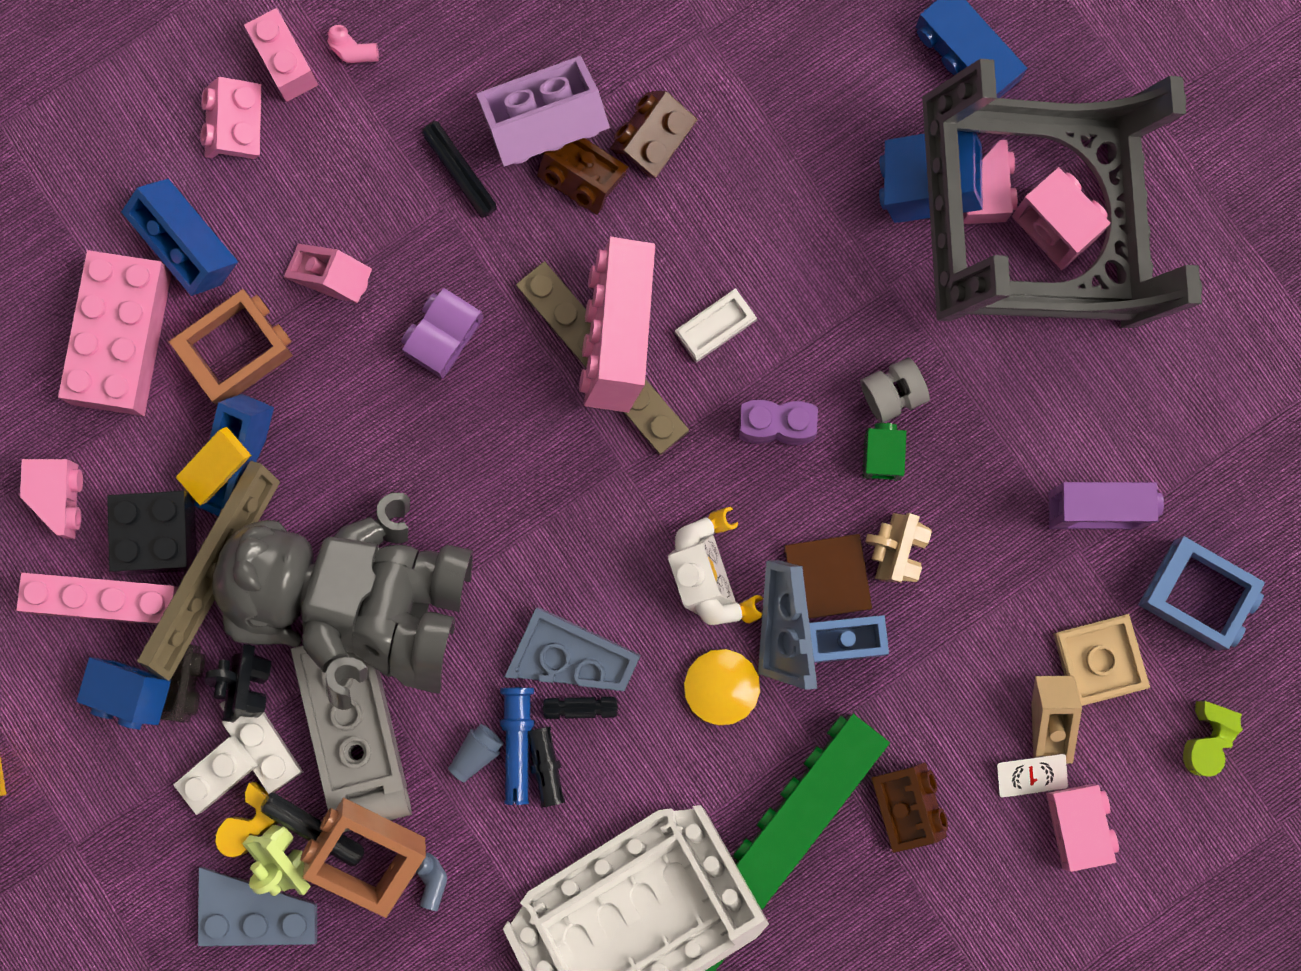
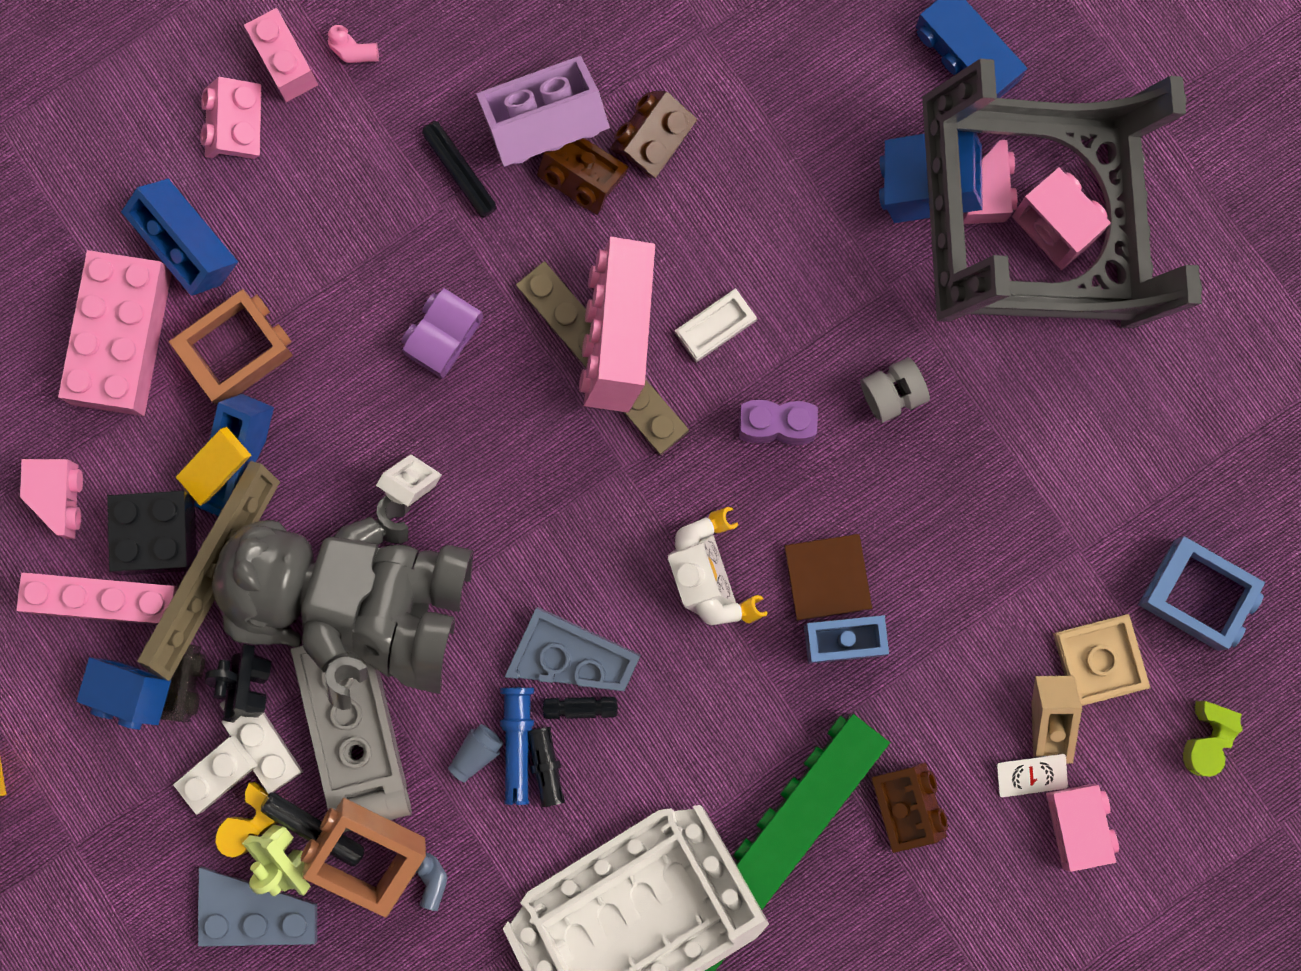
(328, 272): bright pink slope -> none
(408, 480): none -> white plate
(722, 687): yellow dish -> none
(785, 627): sand blue wing -> none
(884, 452): green brick -> none
(894, 546): tan hips -> none
(1104, 505): medium lavender window -> none

